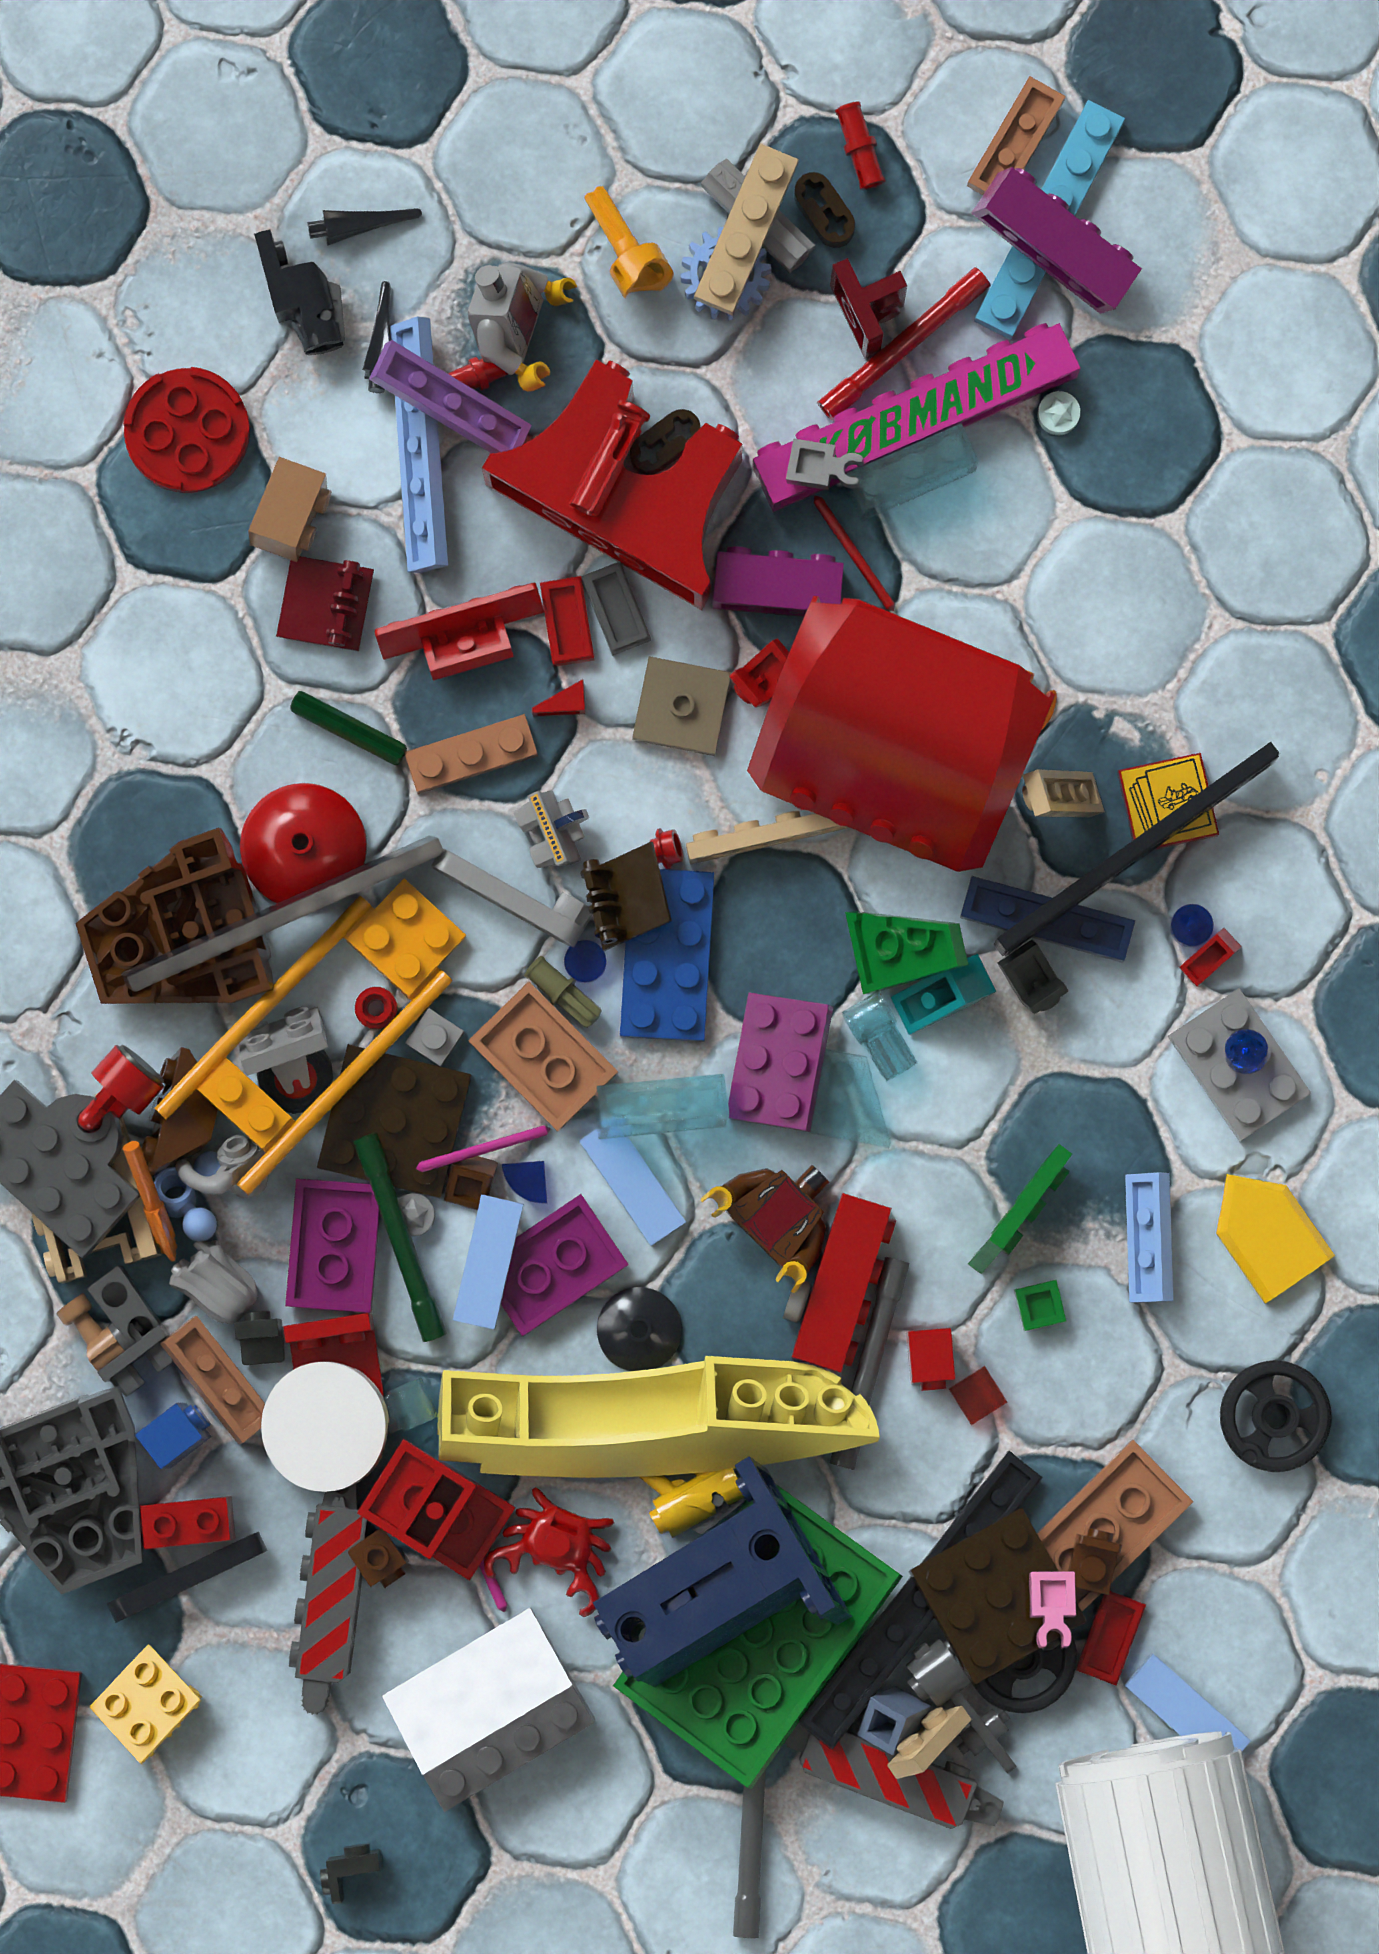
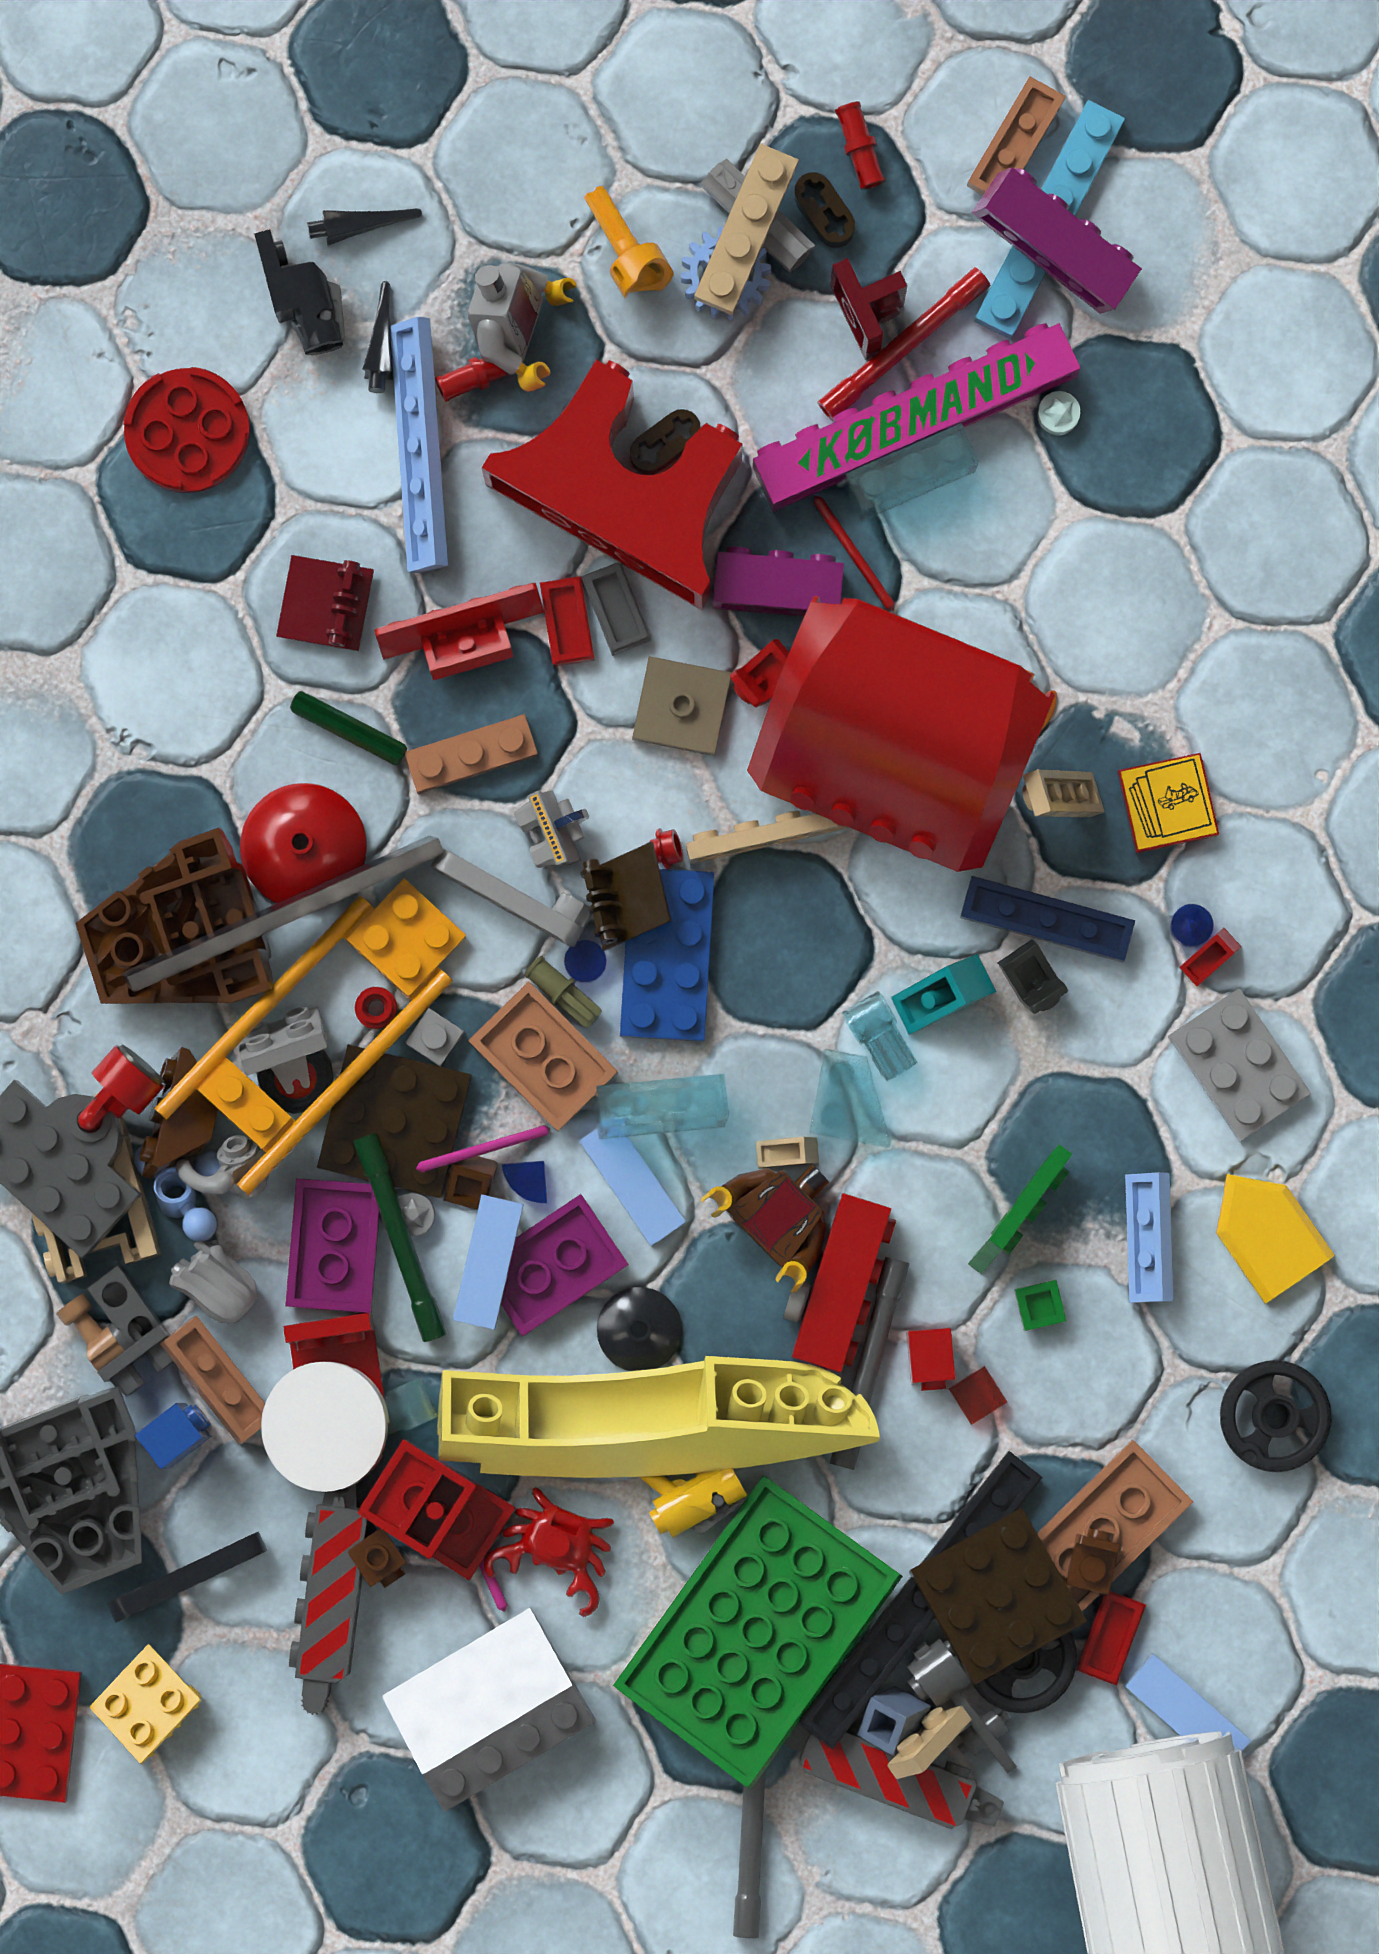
(153, 1207): orange piece -> none
(187, 1522): red brick -> none
(260, 1338): pearl dark grey bracket -> none
(288, 509): medium nougat brick -> none
(356, 1860): pearl dark grey bracket -> none
(448, 400): medium lavender plate -> none
(567, 702): red piece -> none
(609, 459): red piece -> none
(718, 1586): dark blue brick -> none
(779, 1062): magenta plate -> none
(787, 1152): none -> tan piece
(815, 464): light grey plate -> none
(902, 949): green wing -> none
(1052, 1598): bright pink plate -> none
(1136, 849): black tile -> none
(1246, 1051): clear blue tile -> none

